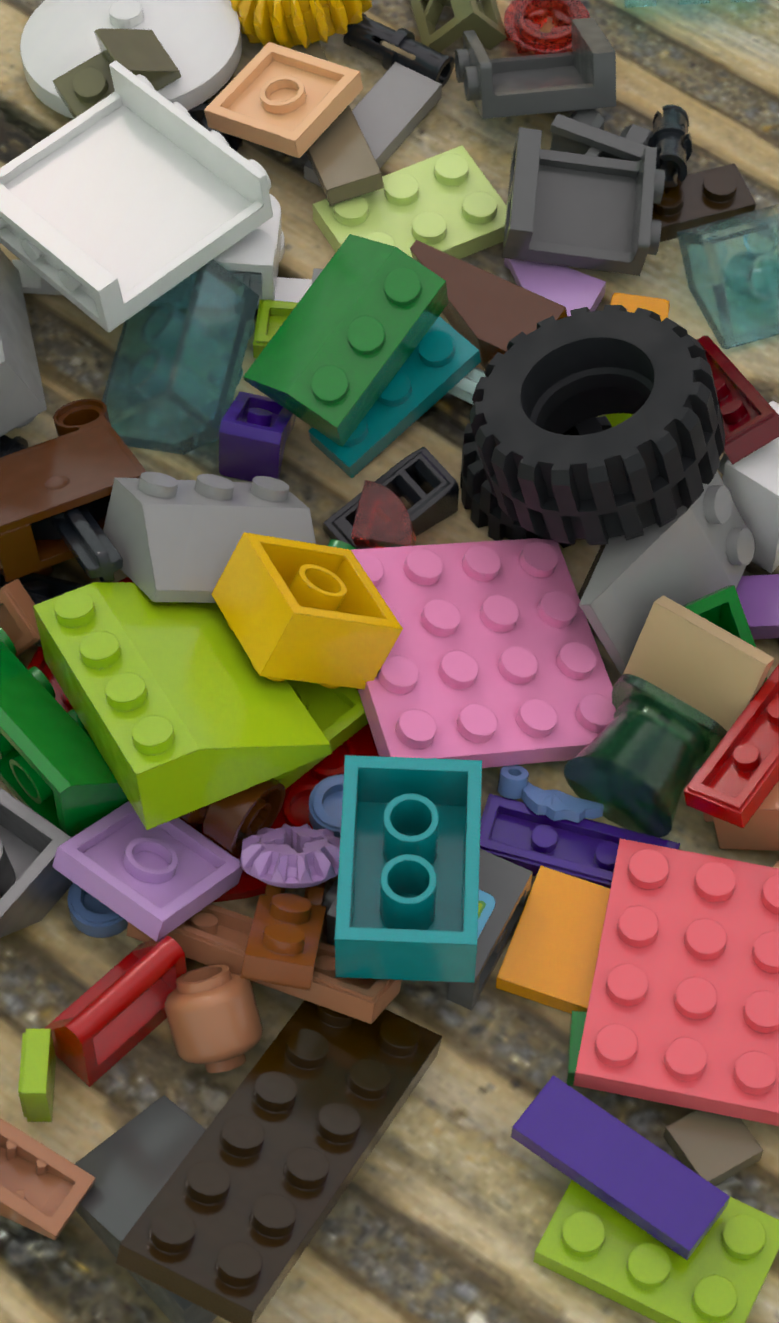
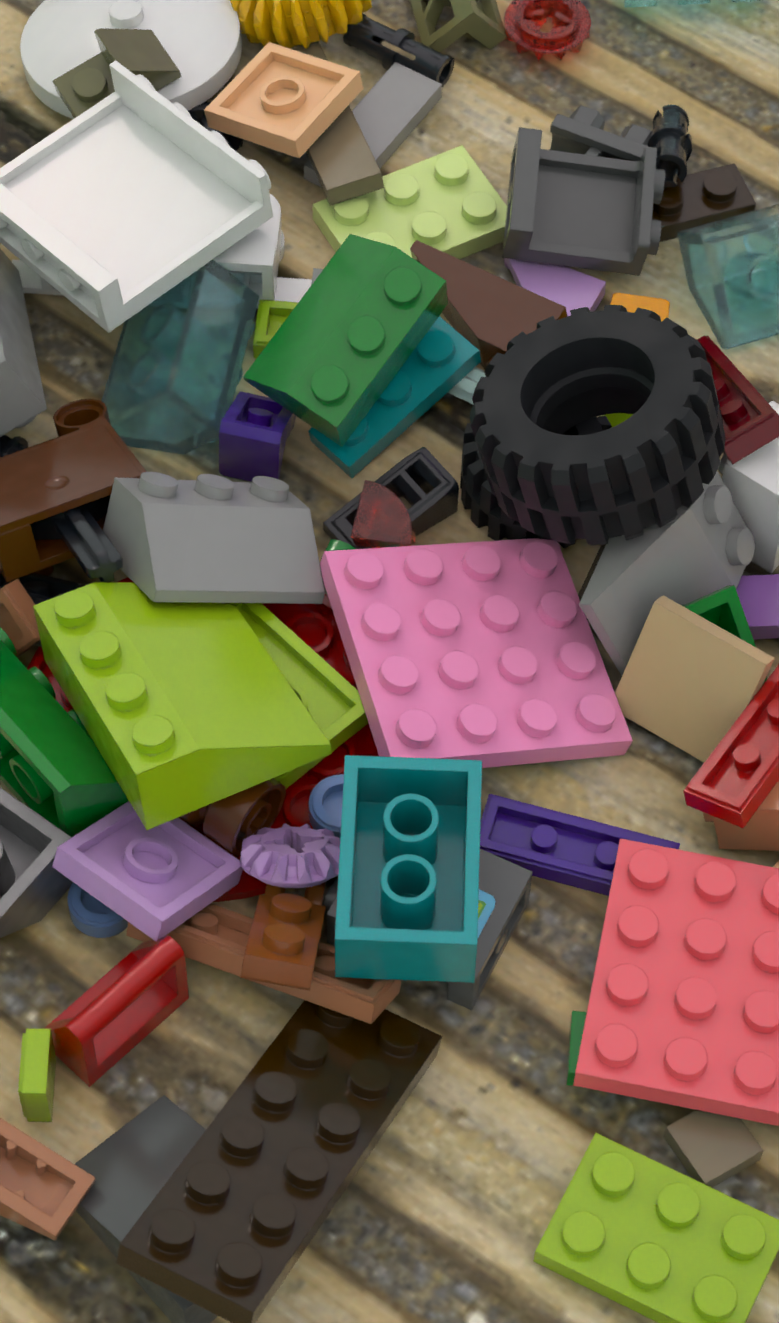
(213, 1018): nougat head -> none
(305, 612): yellow brick -> none
(541, 81): dark grey panel -> none
(553, 803): medium blue piece -> none
(556, 942): light orange tile -> none
(620, 1167): dark purple tile -> none
(643, 757): clear green hat -> none

